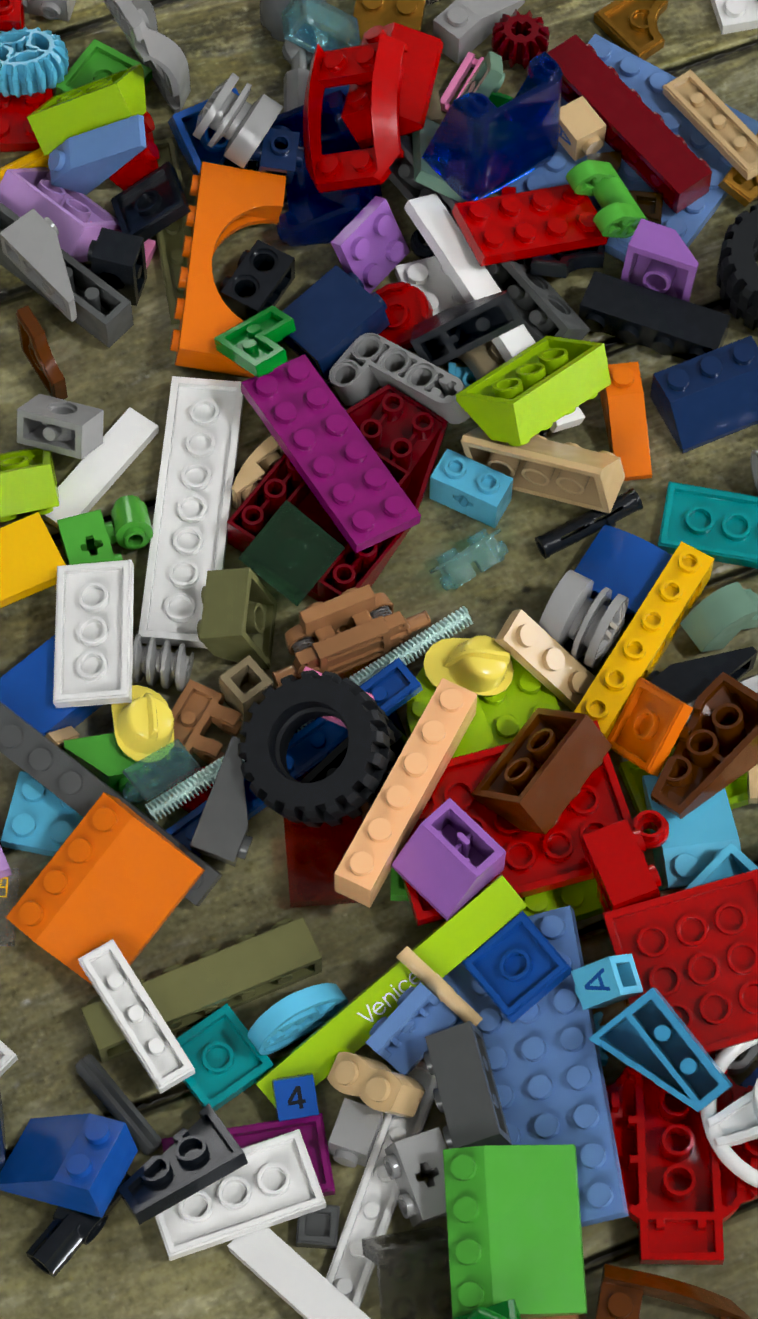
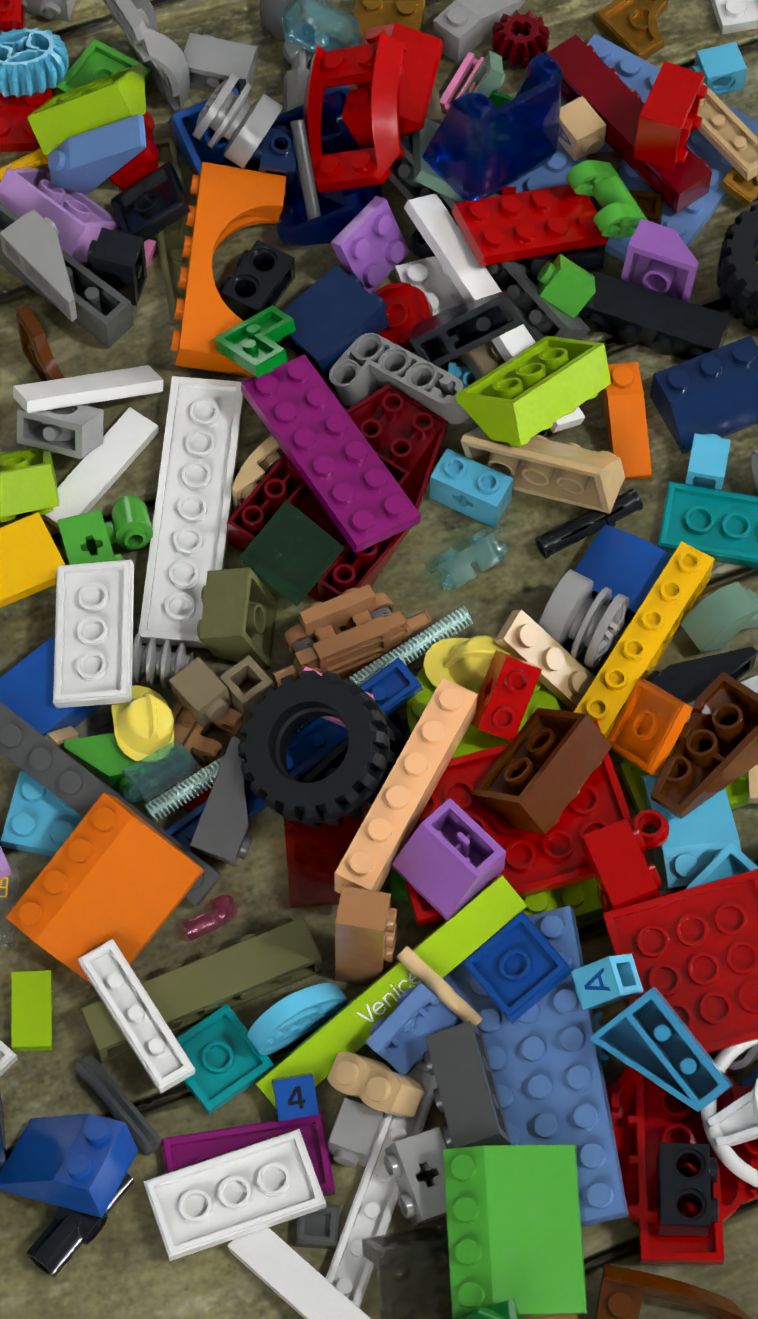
(31, 1011): none -> lime tile
(87, 389): none -> white tile
(189, 1165): black wing -> none
(201, 692): none -> dark tan brick
(211, 921): none -> clear pink arm
(215, 59): none -> light grey brick
(305, 169): none -> dark grey bar
(364, 935): none -> medium nougat brick
(505, 695): none -> red brick
(566, 285): none -> bright green brick
(669, 116): none -> red container
(676, 1189): none -> black brick
(708, 461): none -> medium azure brick
(722, 68): none -> medium azure brick

